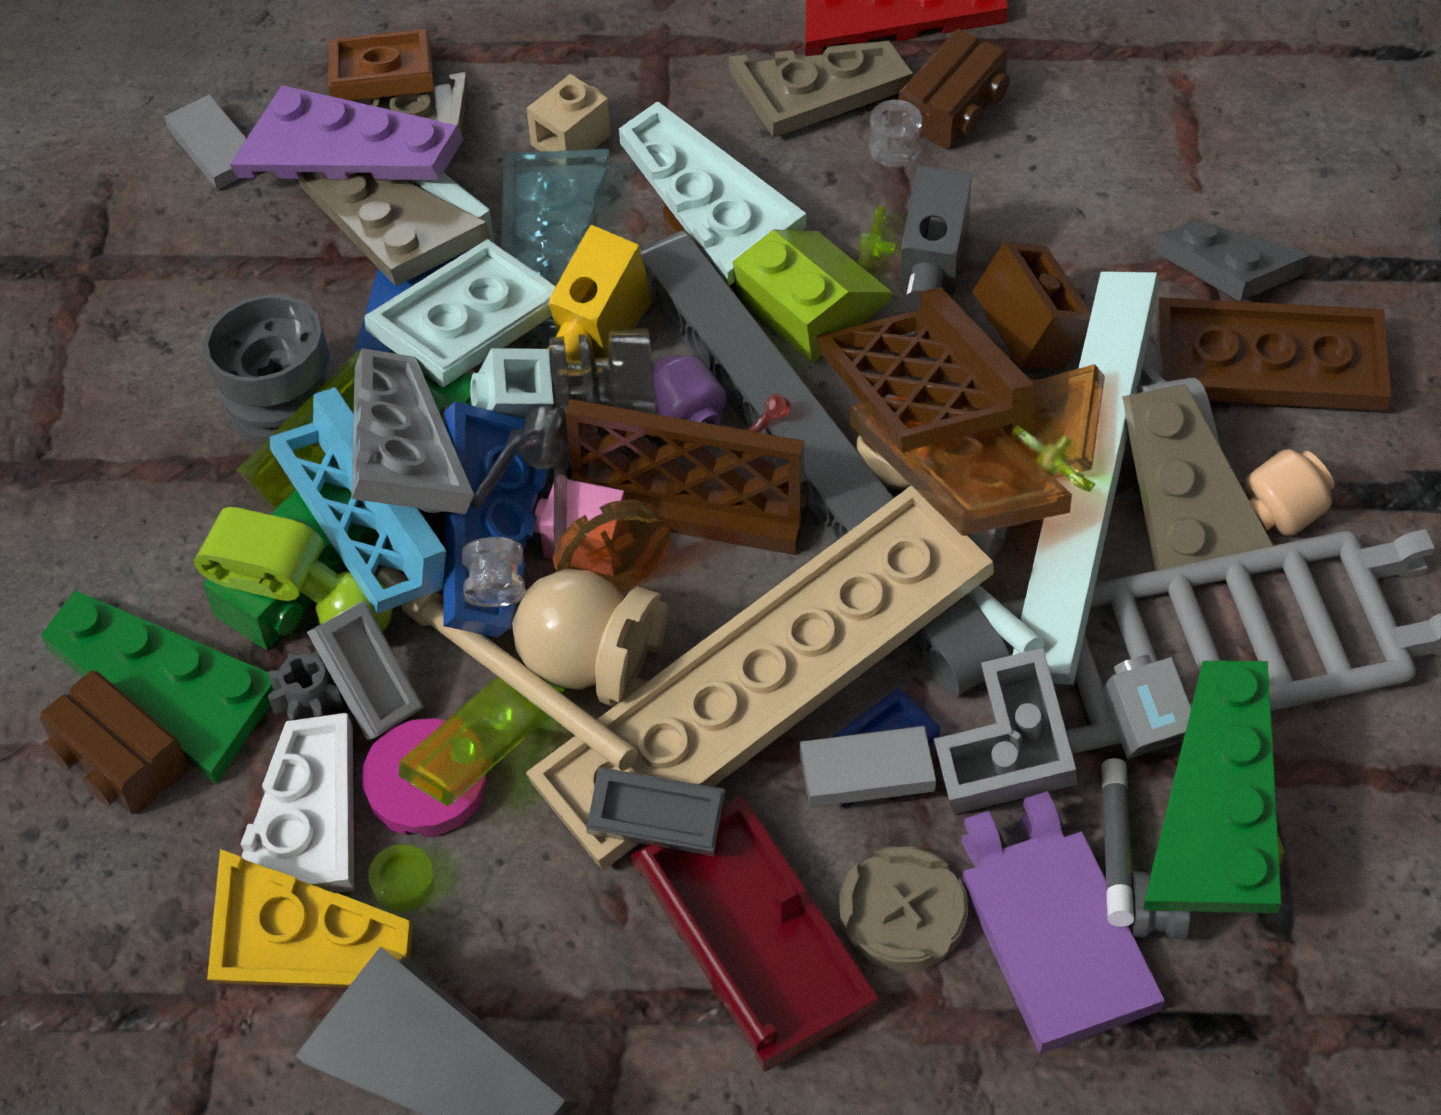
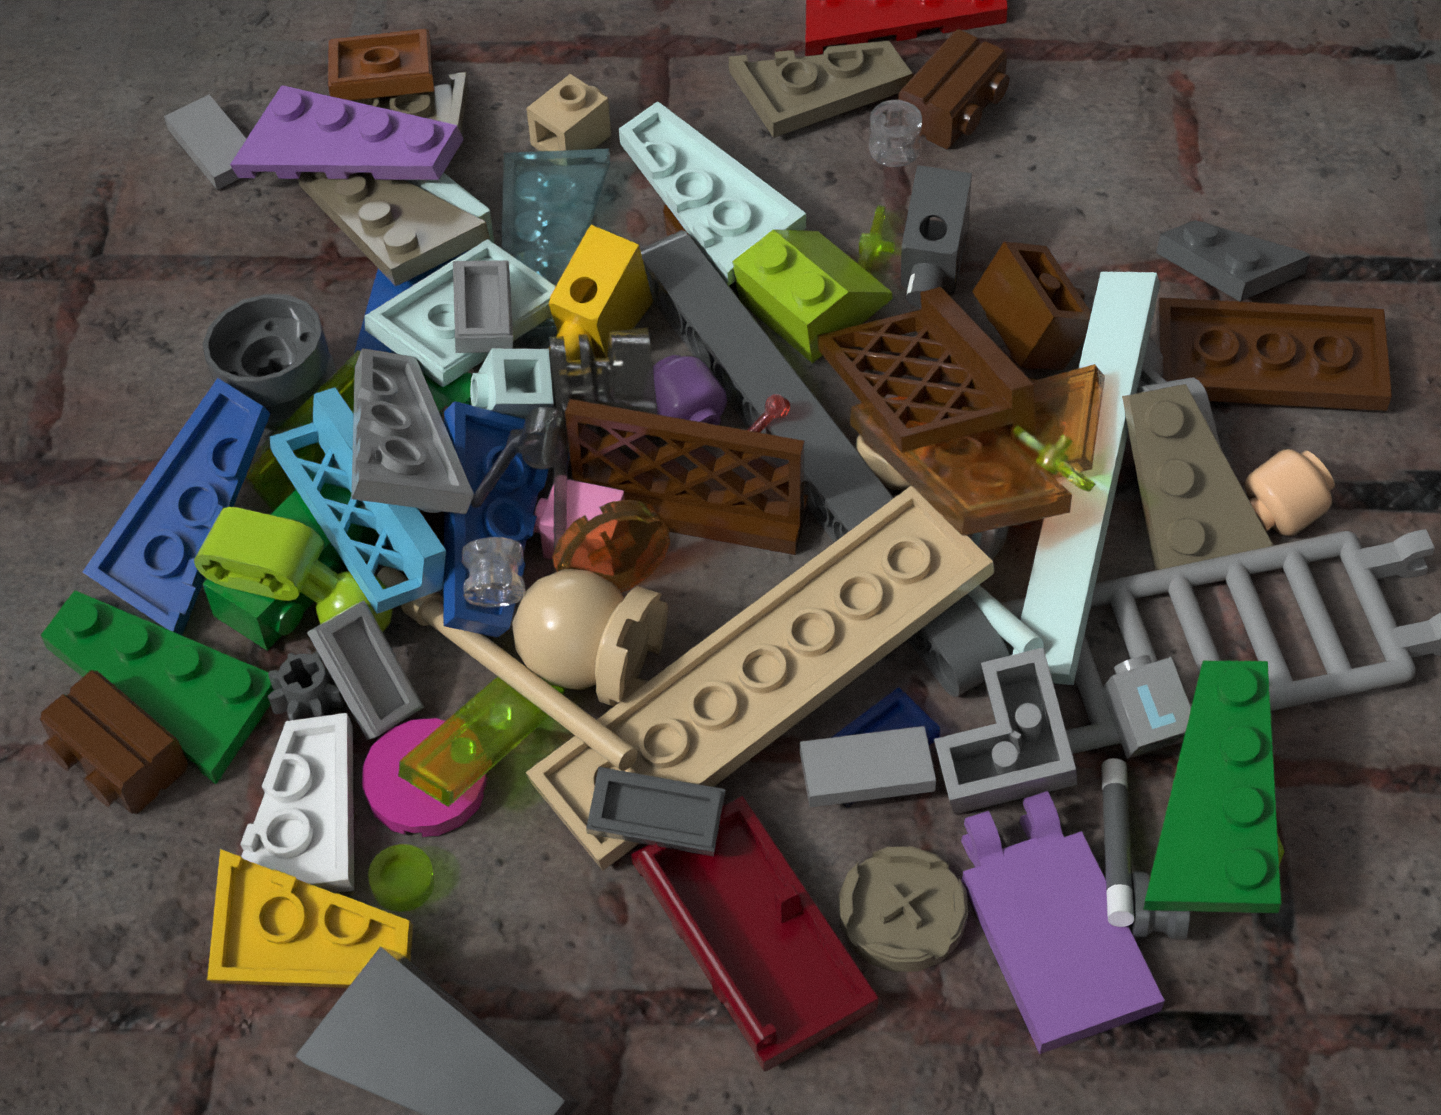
(159, 534): none -> blue wing
(482, 306): none -> light grey tile

